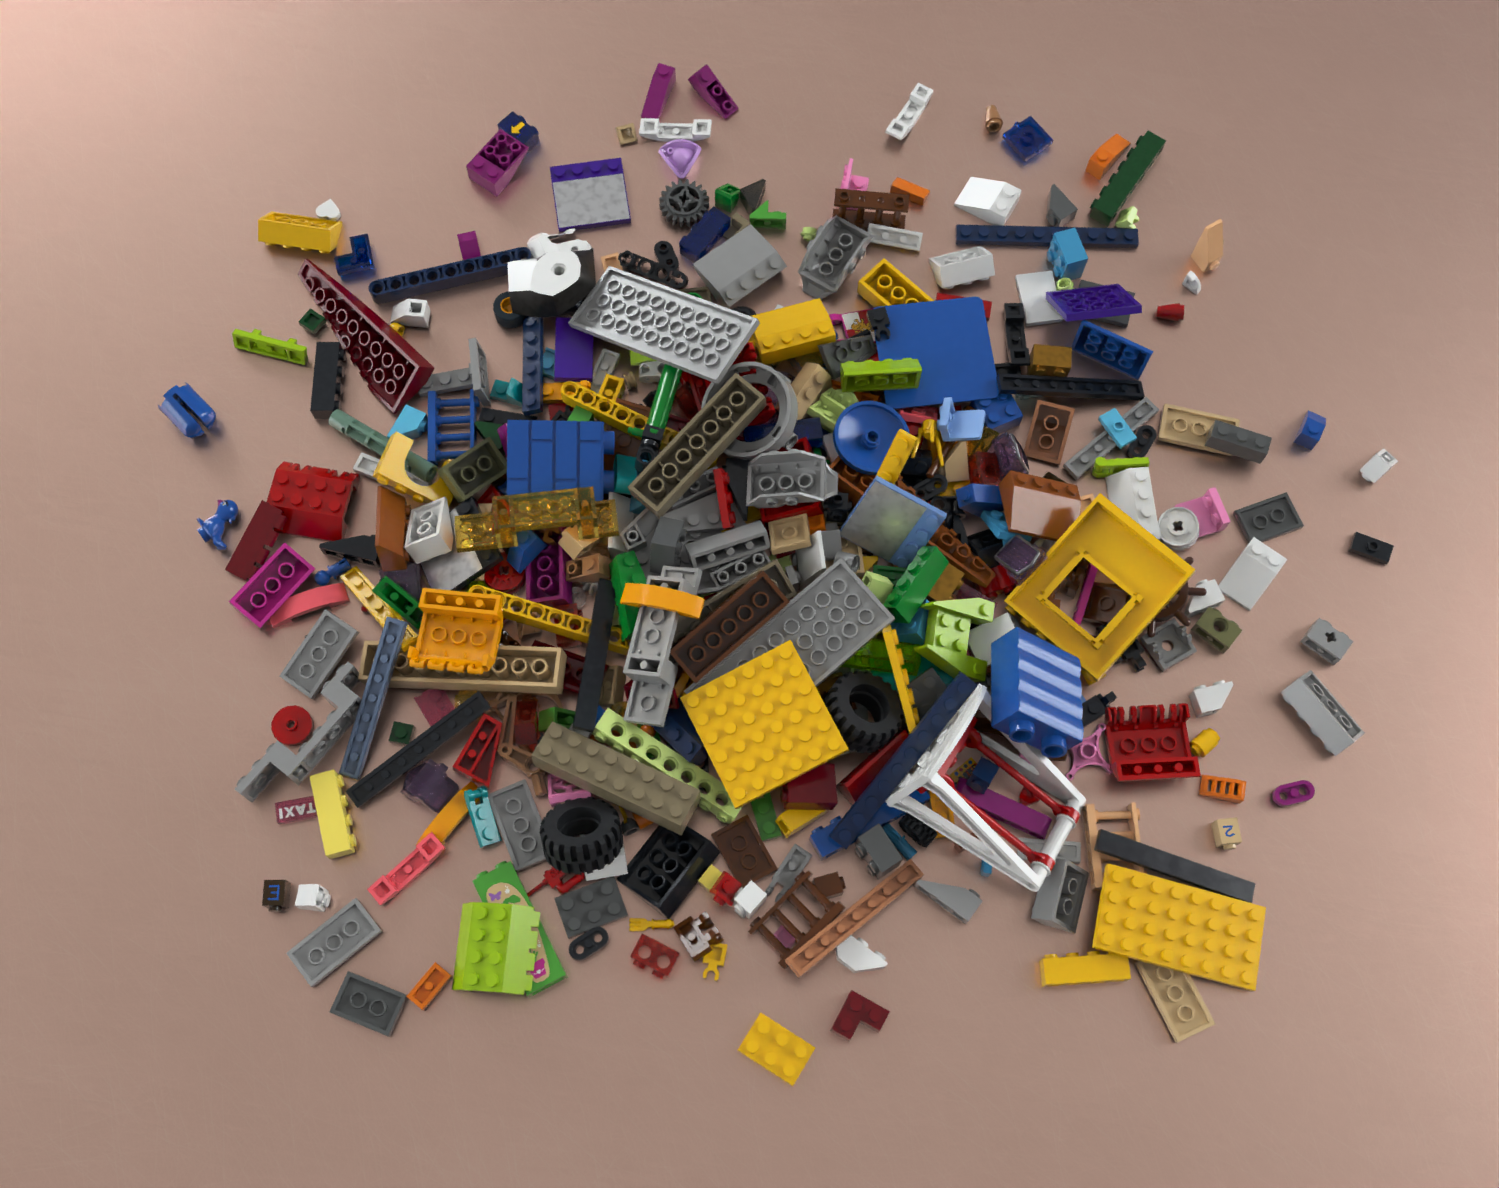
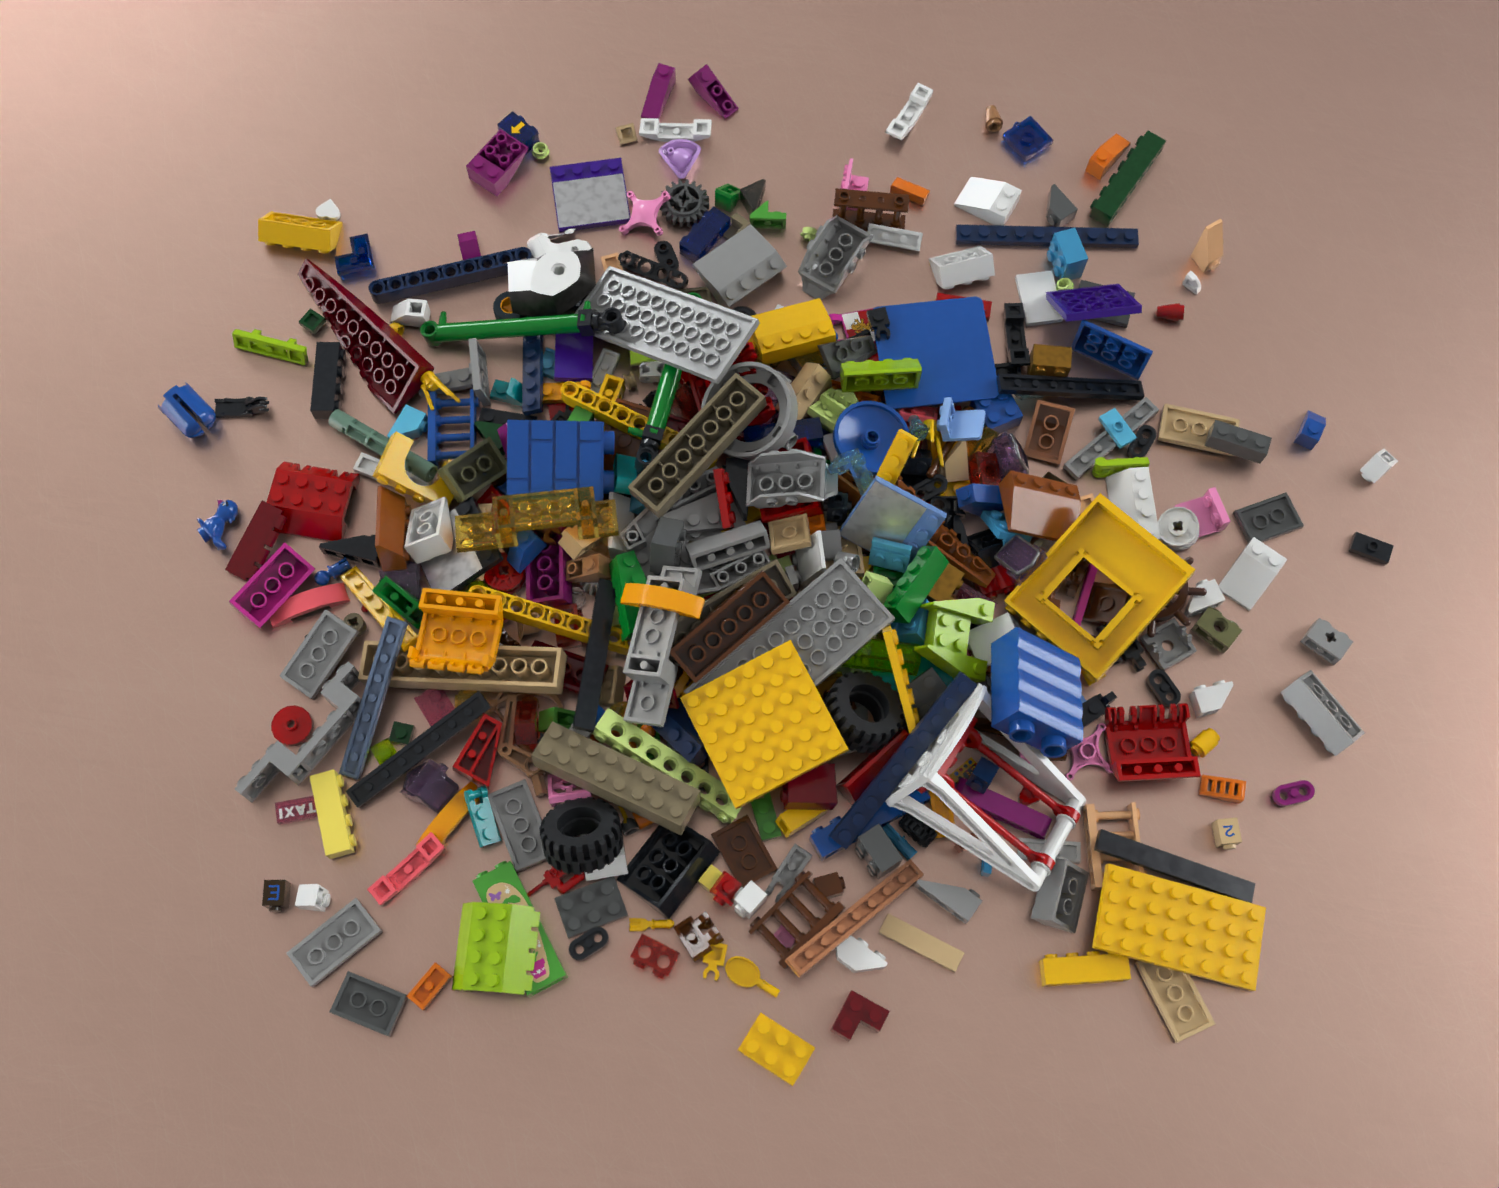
(240, 407): none -> black arm
(359, 626): none -> dark tan wheel
(383, 750): none -> clear neon green plate
(432, 383): none -> yellow plant
(540, 146): none -> yellowish green plate
(584, 322): none -> green piece
(645, 213): none -> bright pink piece
(747, 975): none -> yellow piece
(856, 463): none -> clear light blue bracket
(888, 286): yellow brick -> none
(890, 554): none -> medium azure plate
(917, 427): none -> clear light blue cone
(921, 942): none -> tan tile
(1127, 218): yellowish green tile -> none
(1165, 687): none -> black plate

